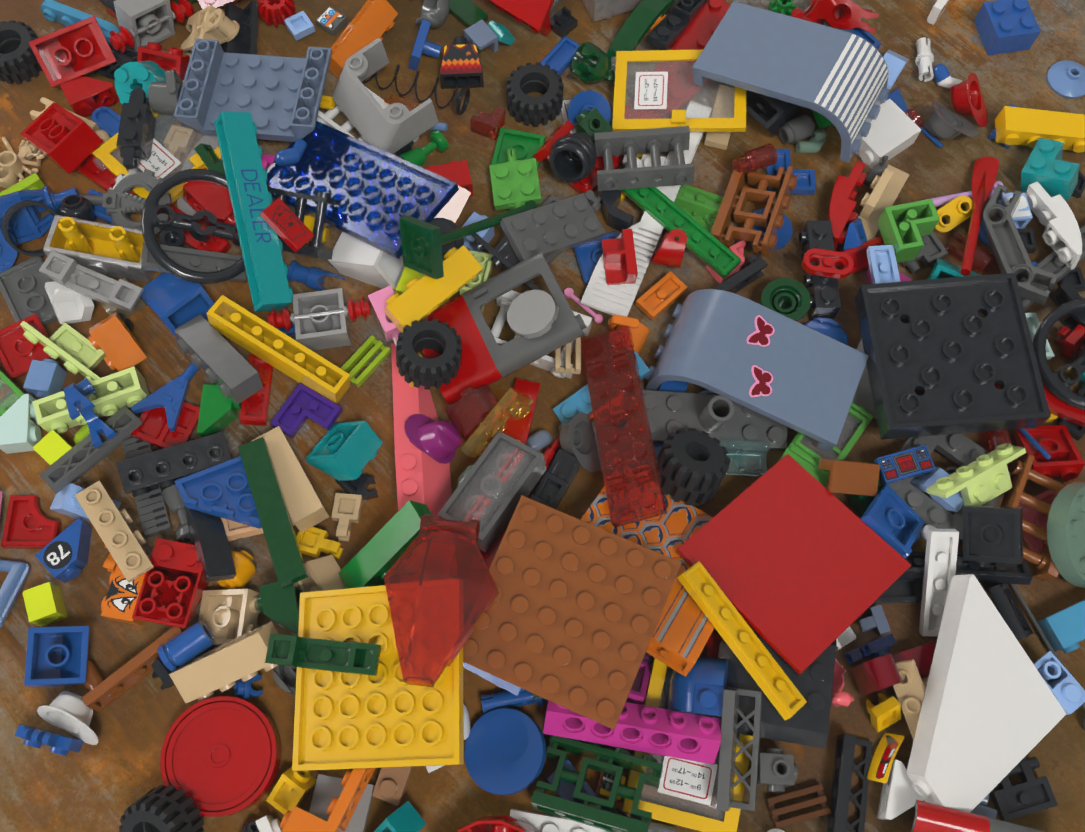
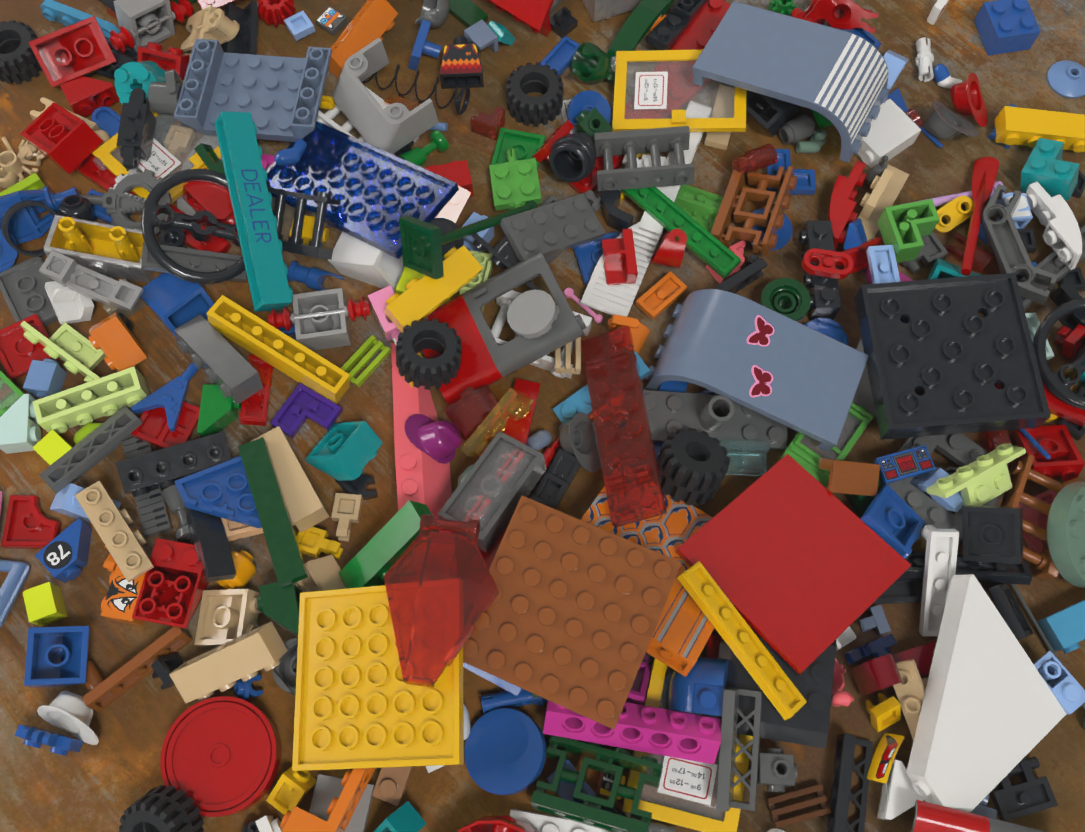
(77, 402): blue piece -> none
(186, 646): blue piece -> none
(287, 225): red tile -> none
(323, 654): dark green slope -> none

